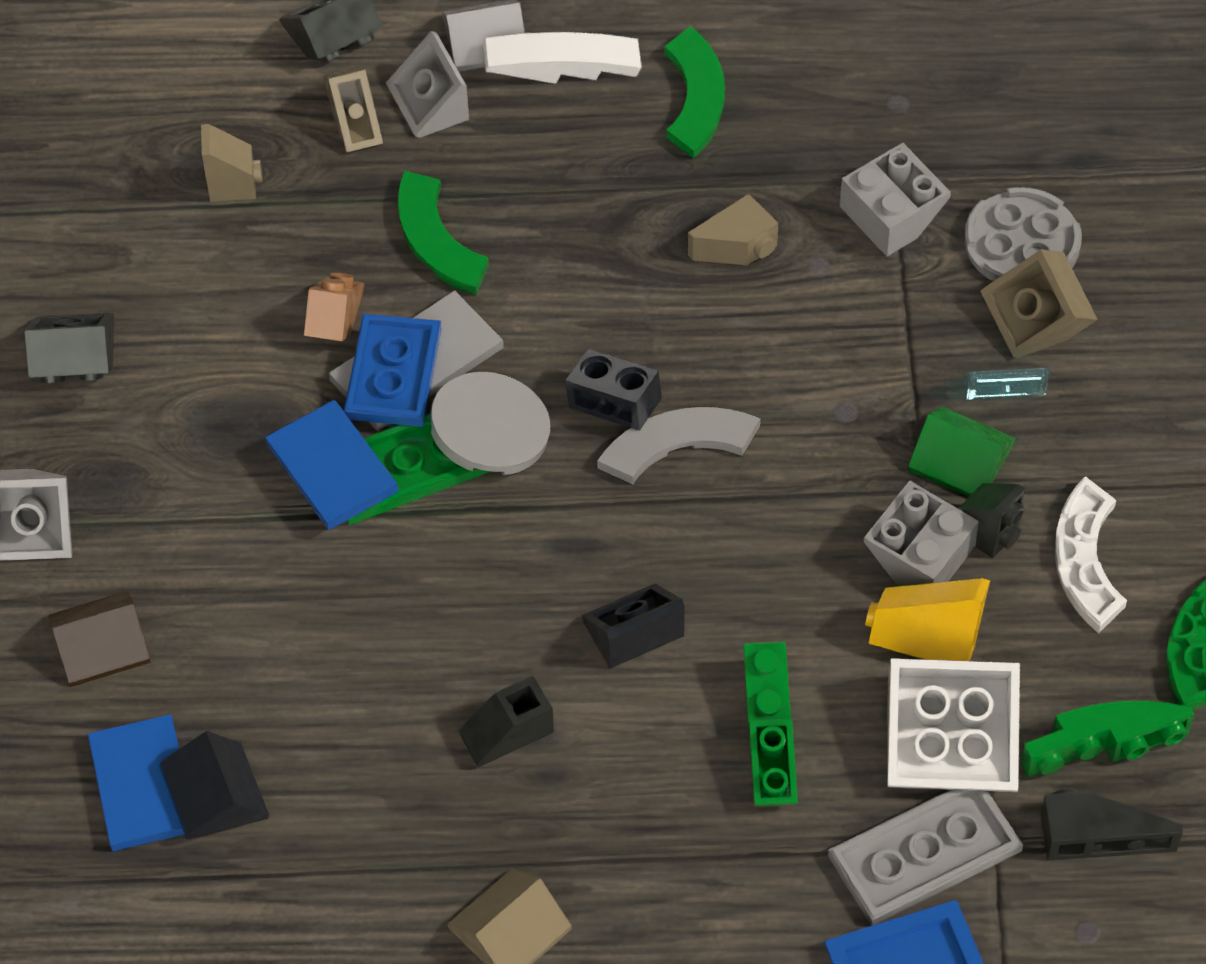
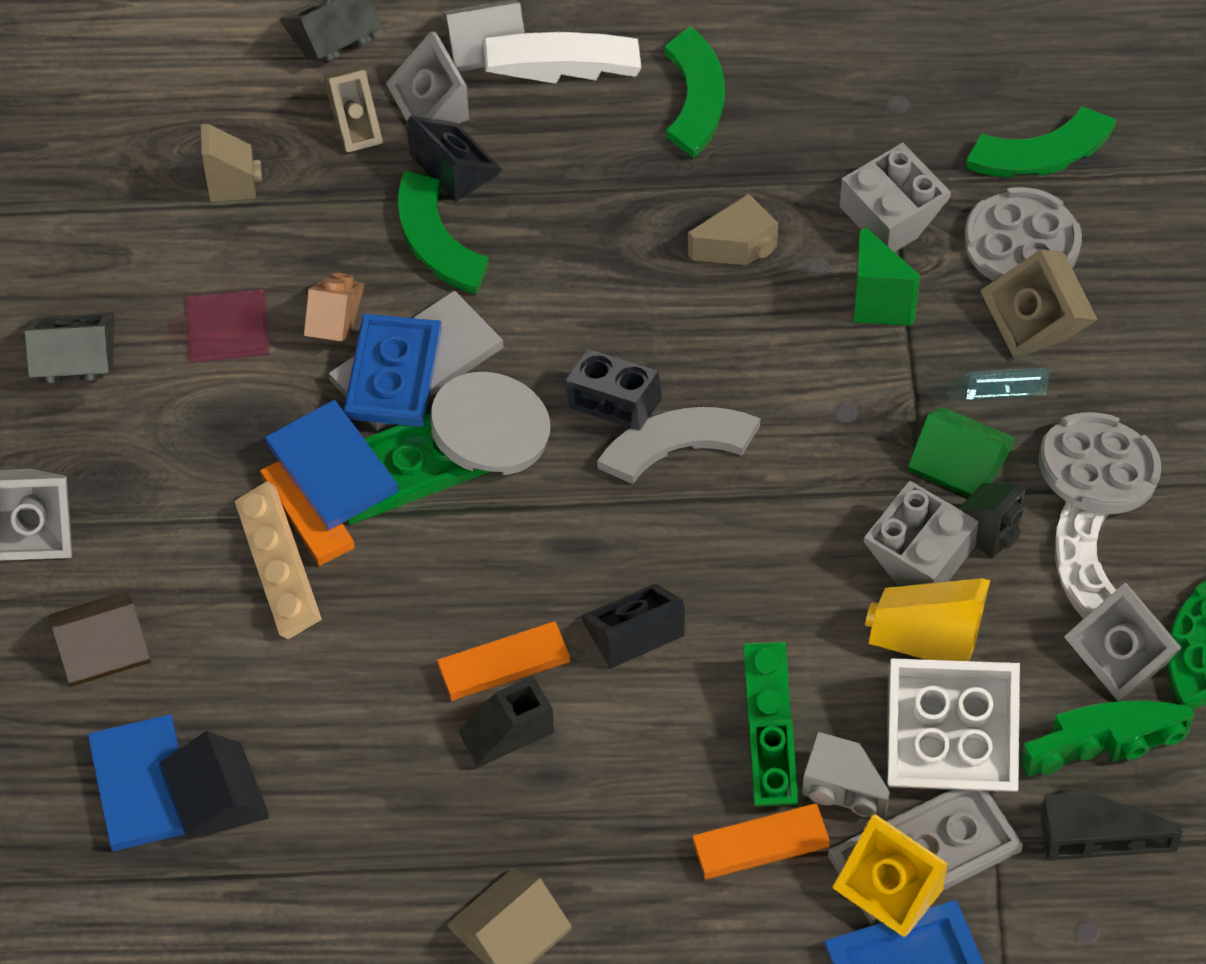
(227, 326): none -> clear pink piece
(277, 560): none -> tan plate
(320, 541): none -> orange tile
(449, 155): none -> black slope
(503, 661): none -> orange tile
(760, 841): none -> orange tile
(844, 777): none -> light grey slope
(884, 284): none -> green slope
(891, 876): none -> yellow slope
(1044, 153): none -> green tile
(1099, 463): none -> light grey tile
(1123, 642): none -> light grey slope

